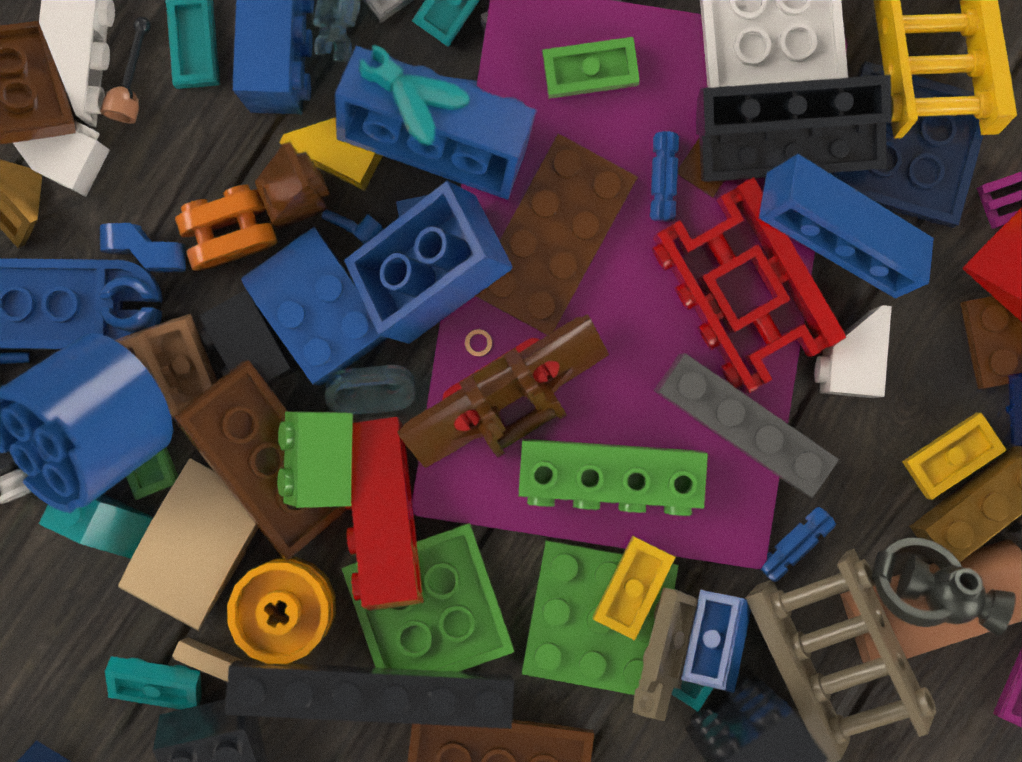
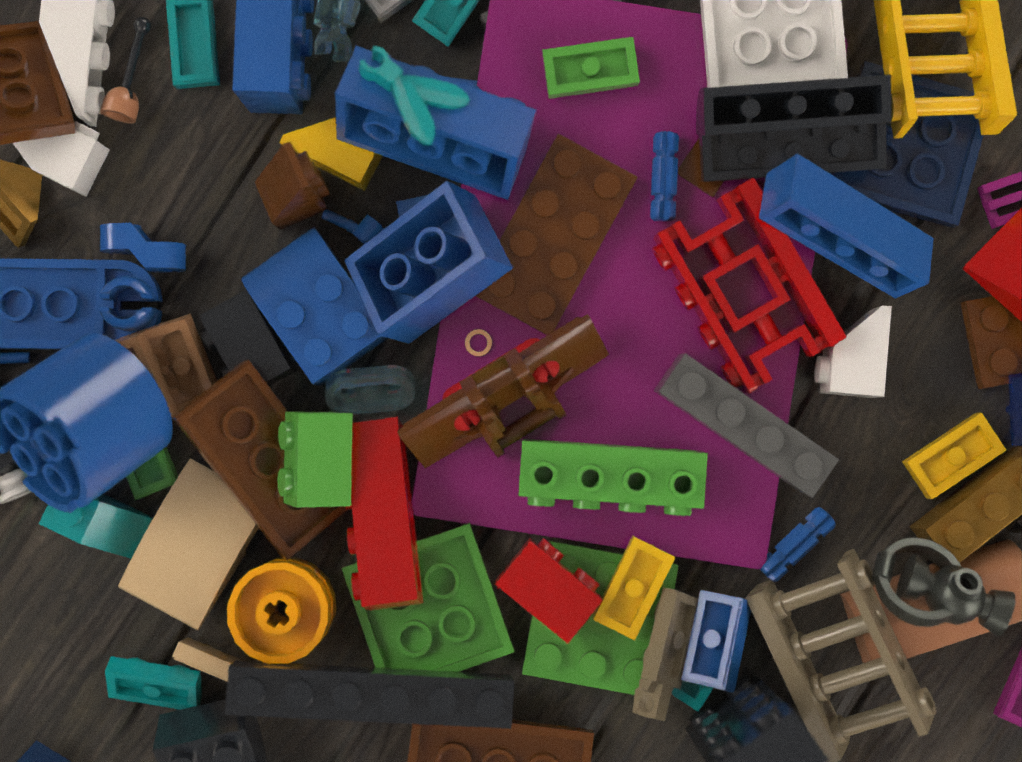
(202, 218): orange brick -> none
(550, 589): none -> red brick

